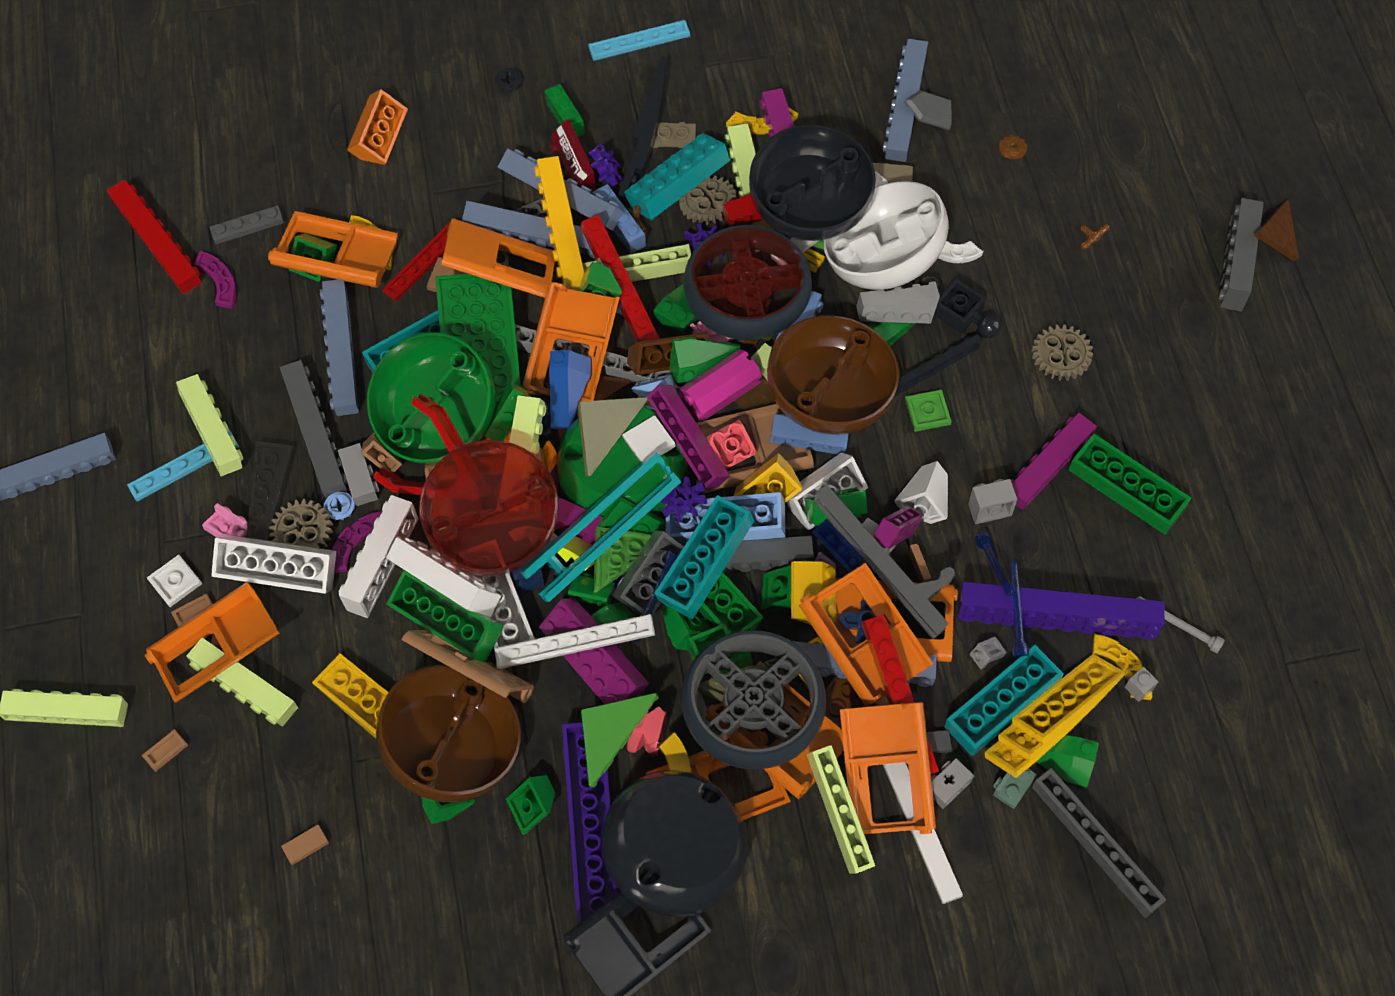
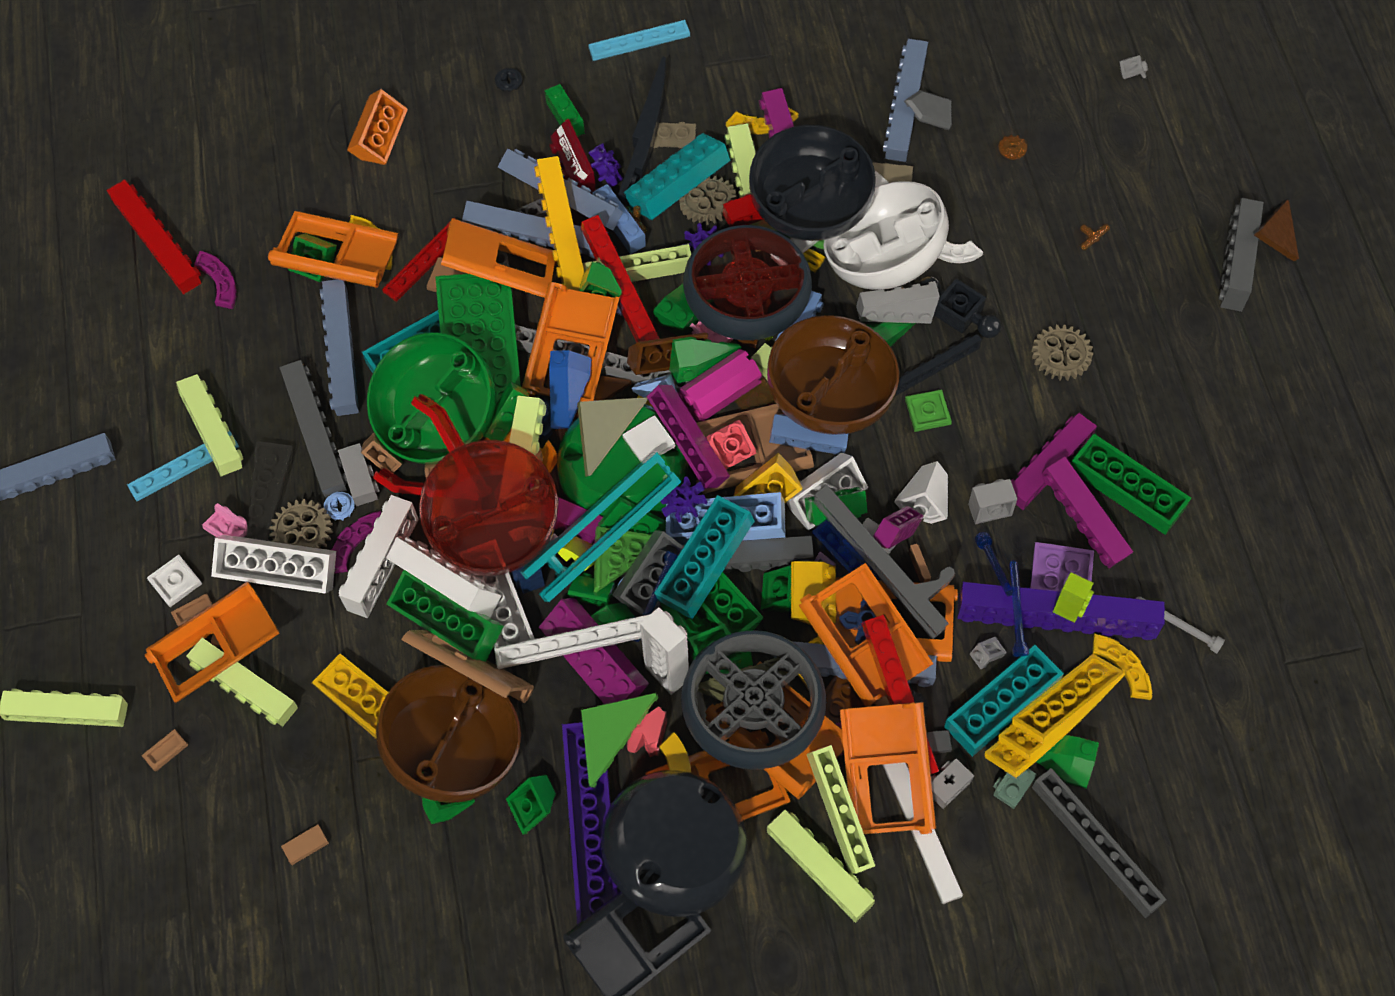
(246, 224): dark grey plate -> none
(665, 649): none -> white brick
(820, 866): none -> yellowish green brick
(1055, 563): none -> medium lavender plate
(1074, 598): none -> lime brick
(1086, 512): none -> magenta brick
(1133, 66): none -> light grey bracket
(1141, 684): light grey brick -> none

